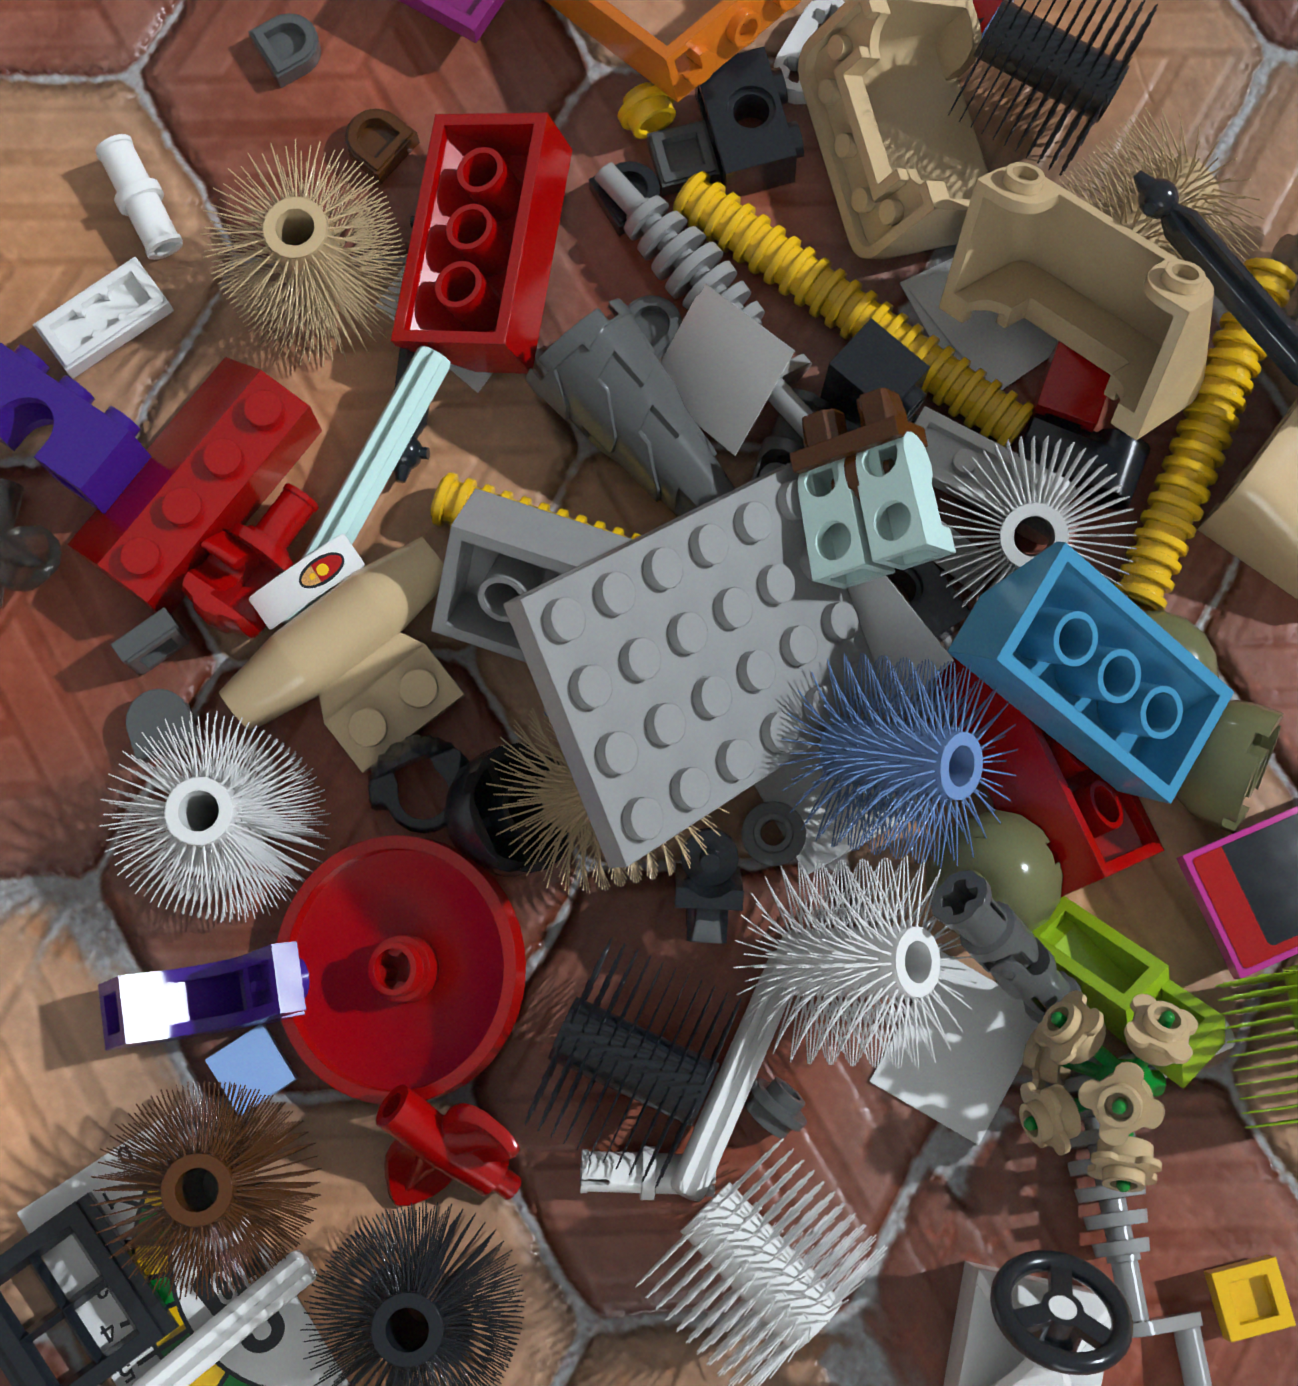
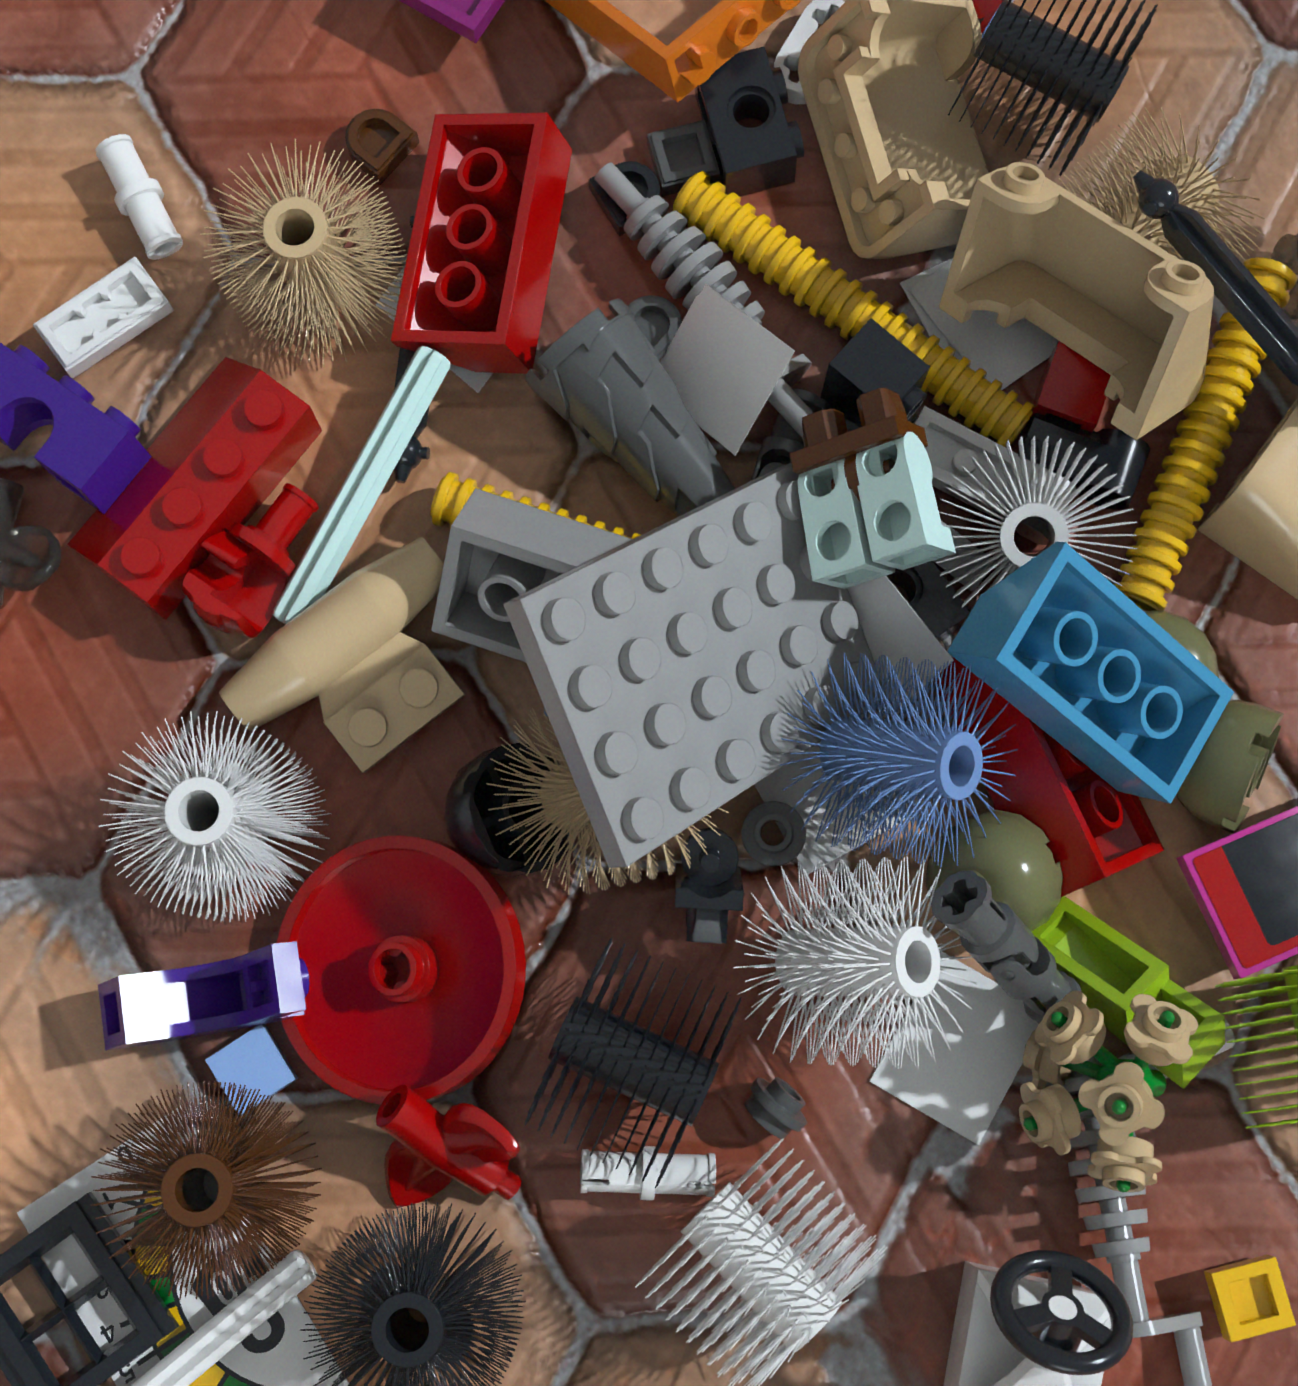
(149, 712): dark grey tile -> none
(151, 642): dark grey tile -> none
(287, 46): dark grey tile -> none
(306, 581): white sticker -> none
(384, 786): black piece -> none
(646, 110): yellow plate -> none
(728, 1093): white axle -> none

